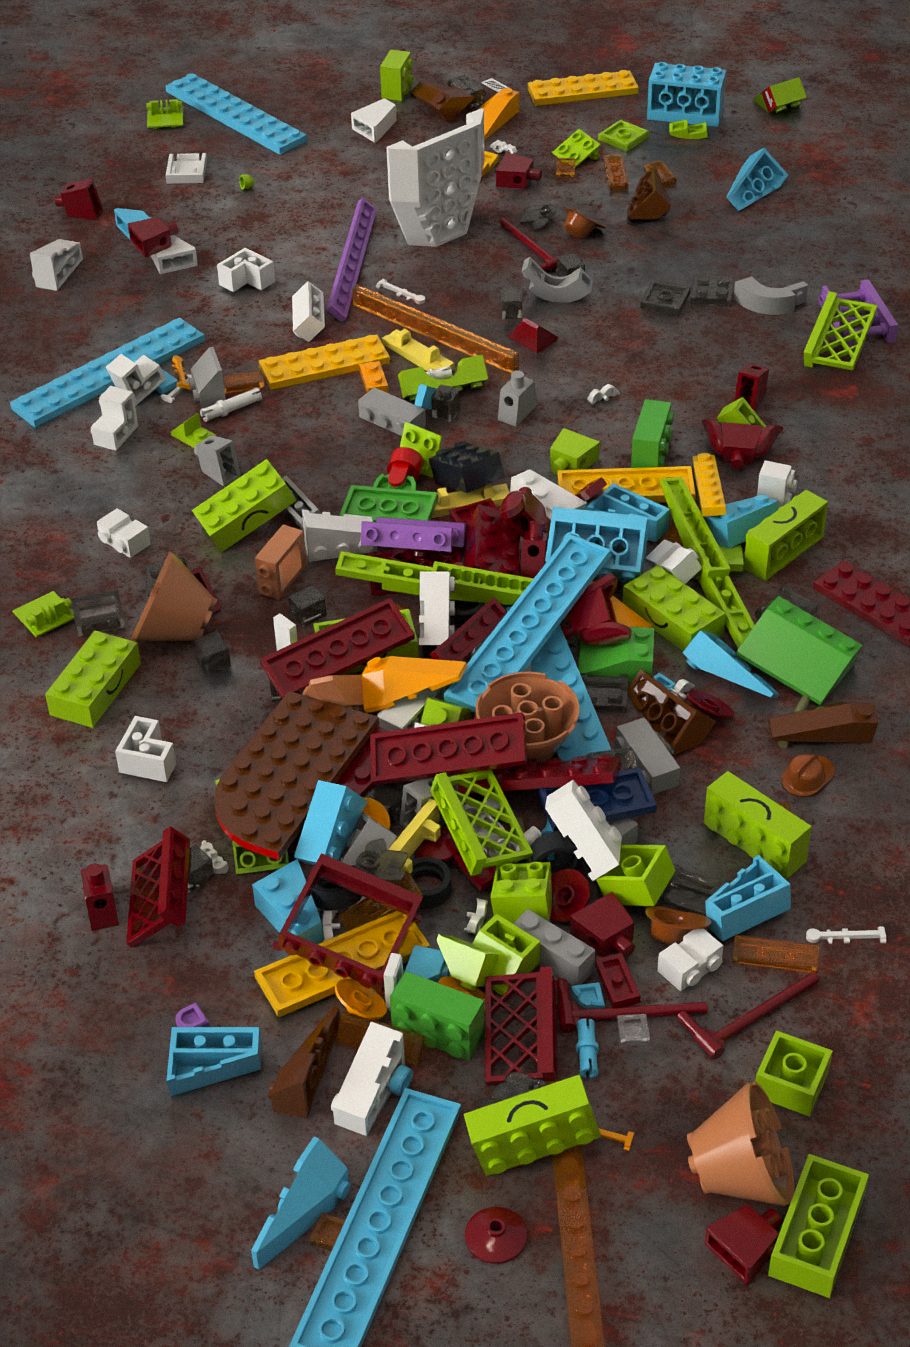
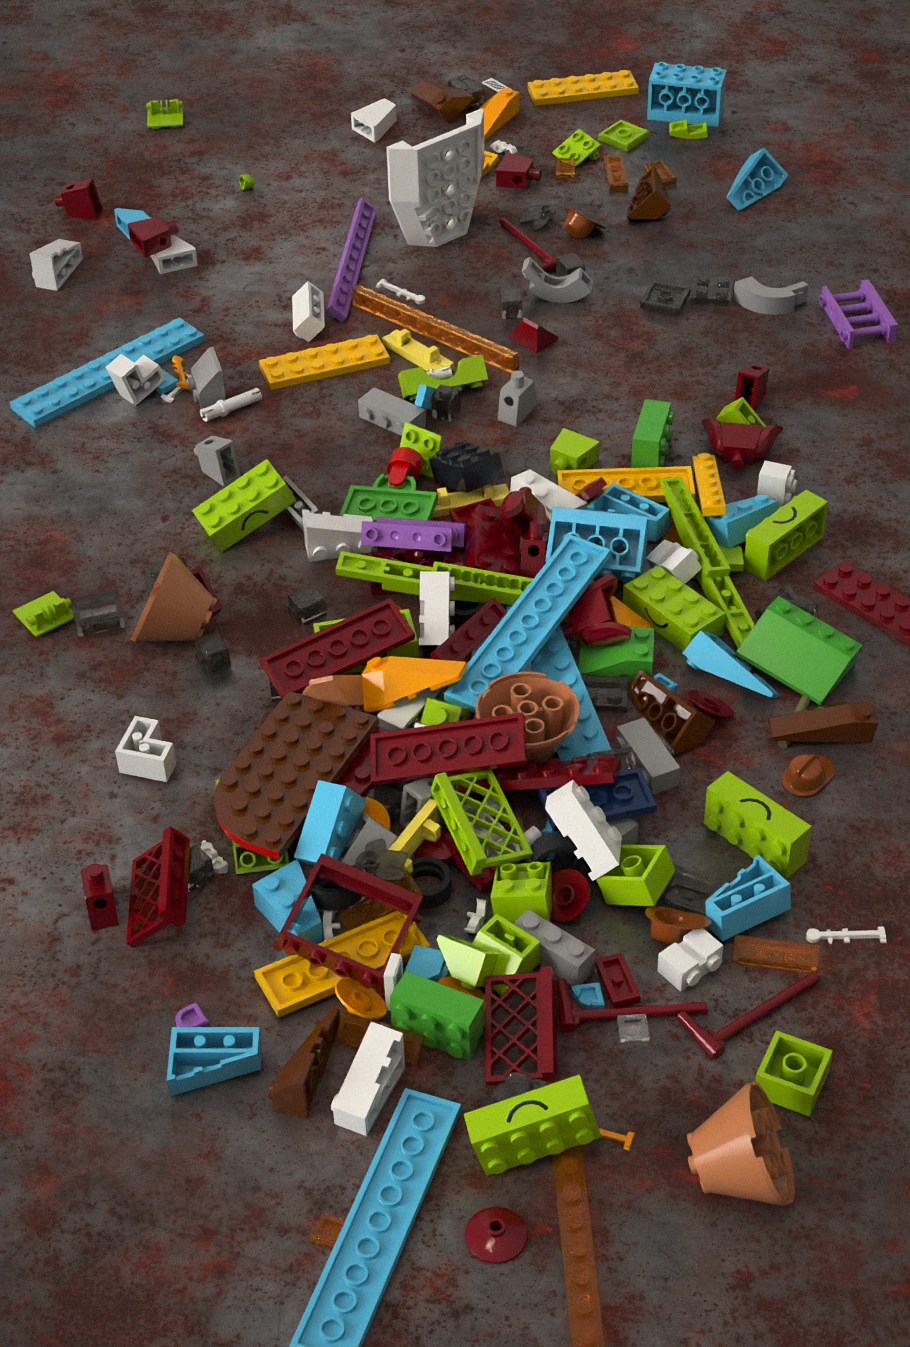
(93, 679): lime brick -> none
(117, 418): white brick -> none
(122, 533): white brick -> none
(186, 169): white container -> none
(191, 431): lime slope -> none
(236, 113): medium azure plate -> none
(243, 381): clear orange tile -> none
(246, 268): white brick -> none
(284, 547): nougat window -> none
(284, 631): white tile -> none
(315, 1190): medium azure wedge -> none
(373, 376): light orange plate -> none
(396, 75): lime brick -> none
(400, 1080): medium azure tile -> none
(587, 1048): medium azure pin -> none
(604, 926): dark red torso -> none
(607, 391): white piece -> none
(683, 686): white piece -> none
(744, 1240): dark red torso -> none
(781, 96): lime slope -> none
(818, 1225): lime brick -> none
(822, 331): lime fence -> none

